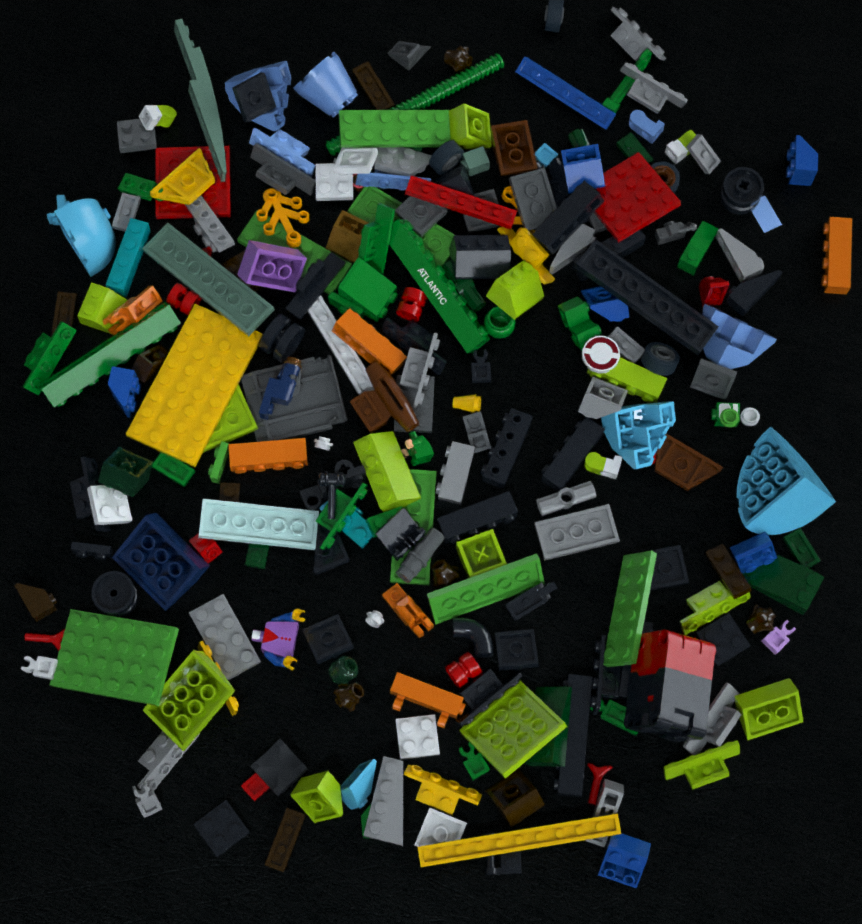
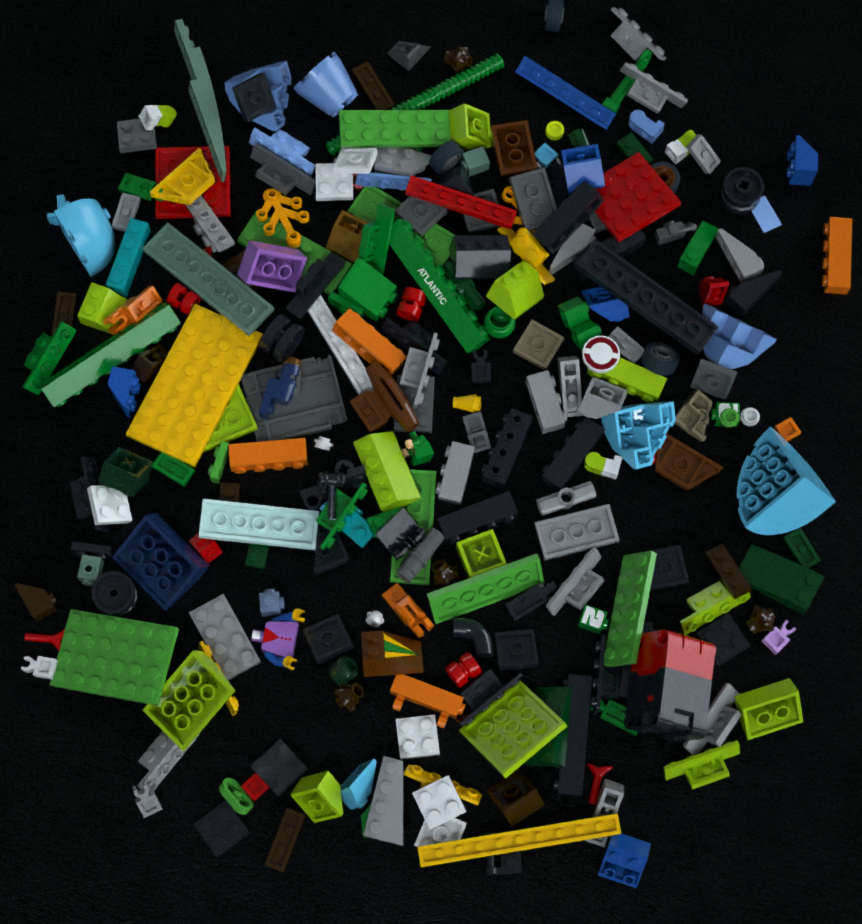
(90, 569): none -> sand green brick
(236, 796): none -> bright green plate
(271, 603): none -> sand blue brick
(390, 654): none -> reddish brown slope
(439, 802): none -> white plate
(475, 764): green plate -> none
(538, 344): none -> dark tan plate
(546, 401): none -> light grey brick
(554, 130): none -> neon yellow tile
(570, 385): none -> light grey slope
(579, 585): none -> light grey bracket
(593, 619): none -> brick
(694, 415): none -> dark tan slope
(754, 553): blue slope -> none
(788, 429): none -> orange plate

